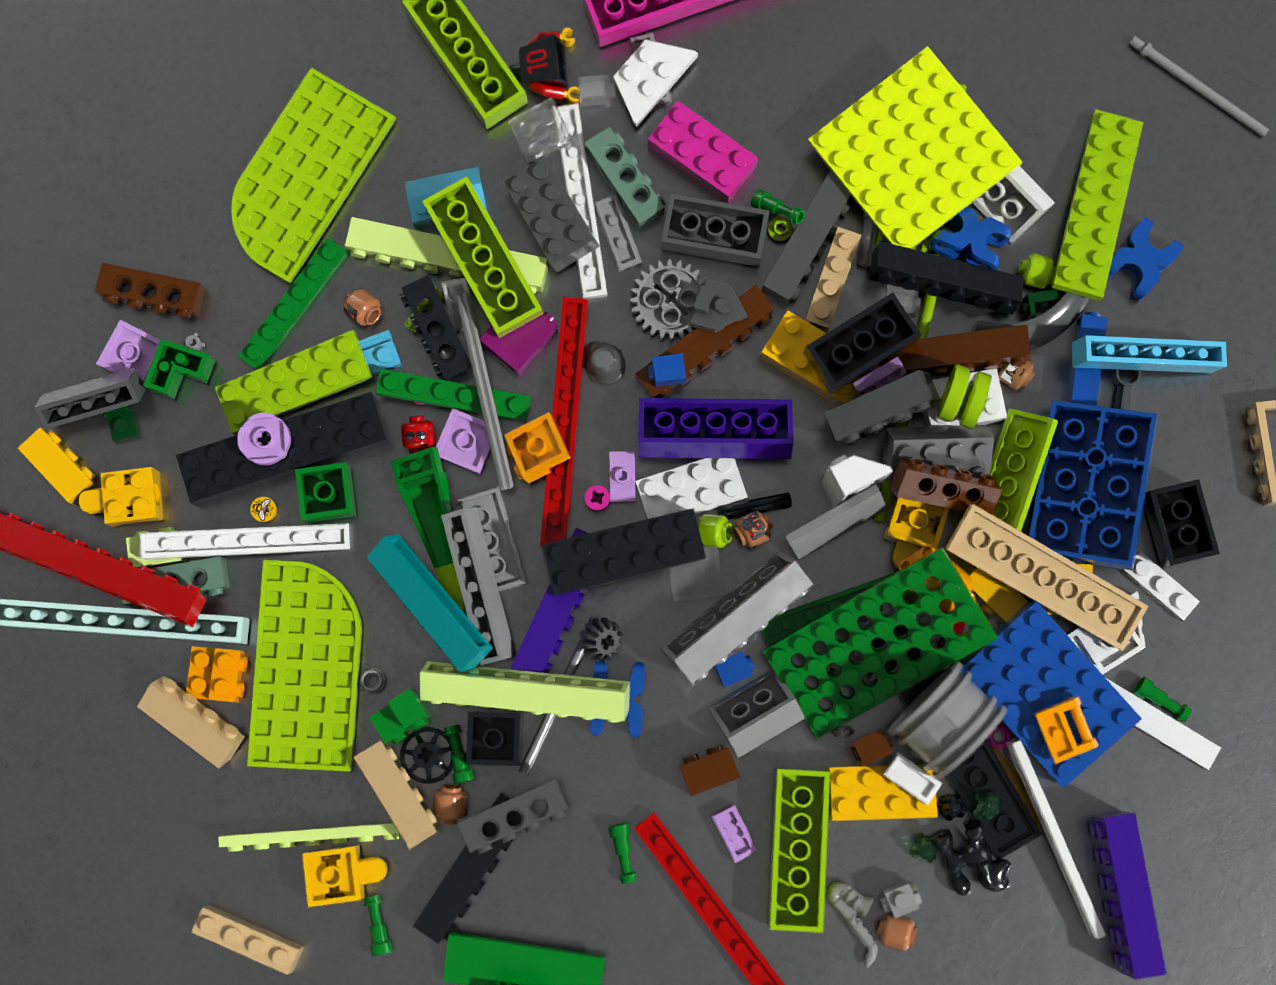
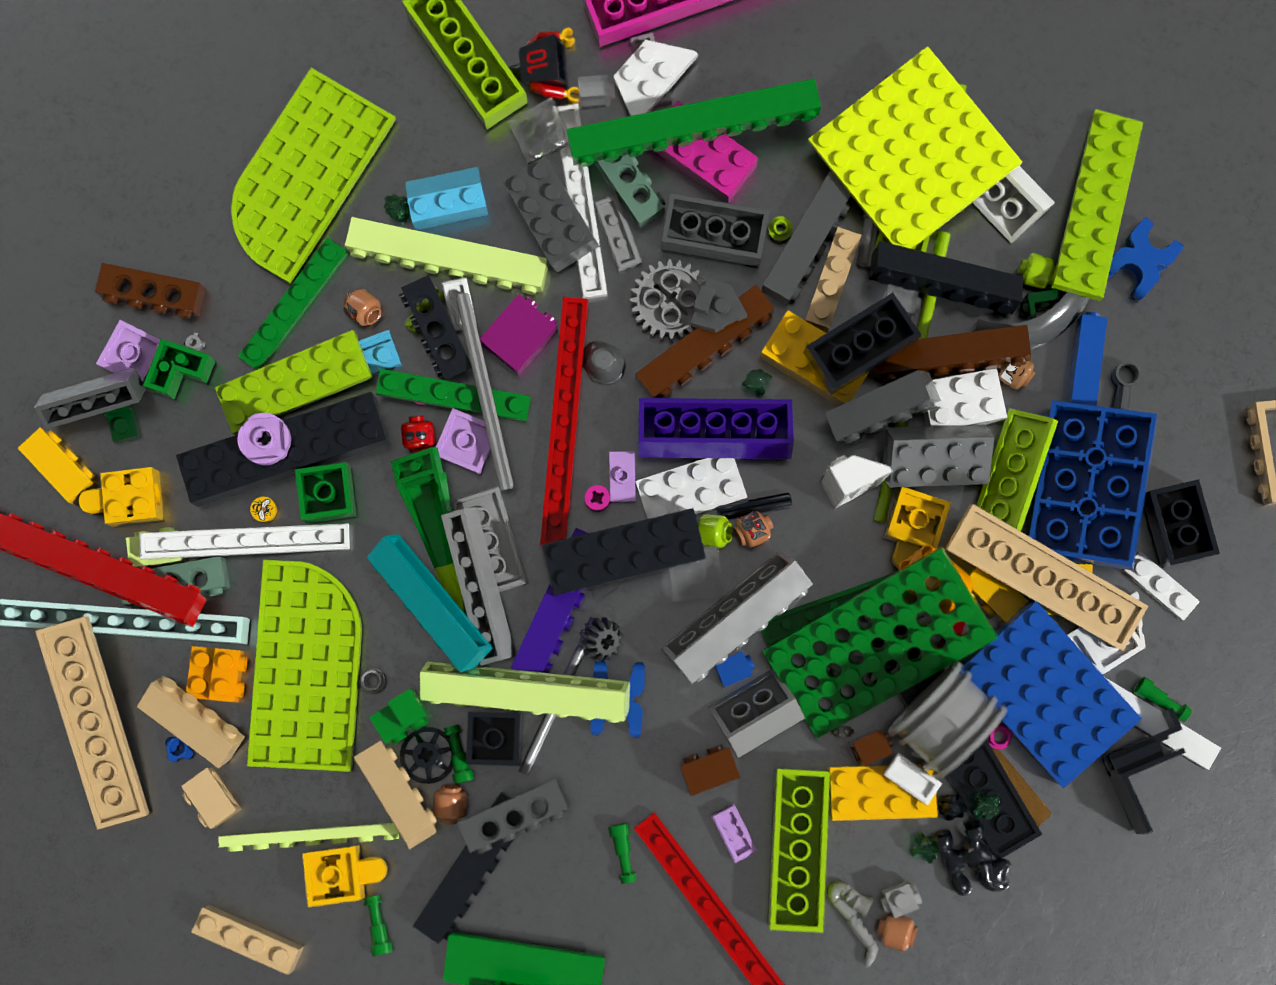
(92, 722): none -> tan plate
(173, 753): none -> blue plate
(210, 798): none -> tan brick
(397, 207): none -> clear green plant
(483, 257): lime brick -> none
(536, 448): light orange plate -> none
(667, 370): blue brick -> none
(694, 122): none -> green brick
(757, 380): none -> clear green plant
(764, 200): green piece -> none
(836, 521): light grey tile -> none
(880, 376): lavender plate -> none
(931, 491): reddish brown brick -> none
(969, 397): lime wheel -> none
(971, 239): blue piece -> none
(1055, 838): white tile -> none
(1058, 733): light orange plate -> none
(1128, 895): dark purple brick -> none
(1136, 759): none -> black piece
(1147, 50): light grey bar -> none
(1149, 354): medium azure brick -> none

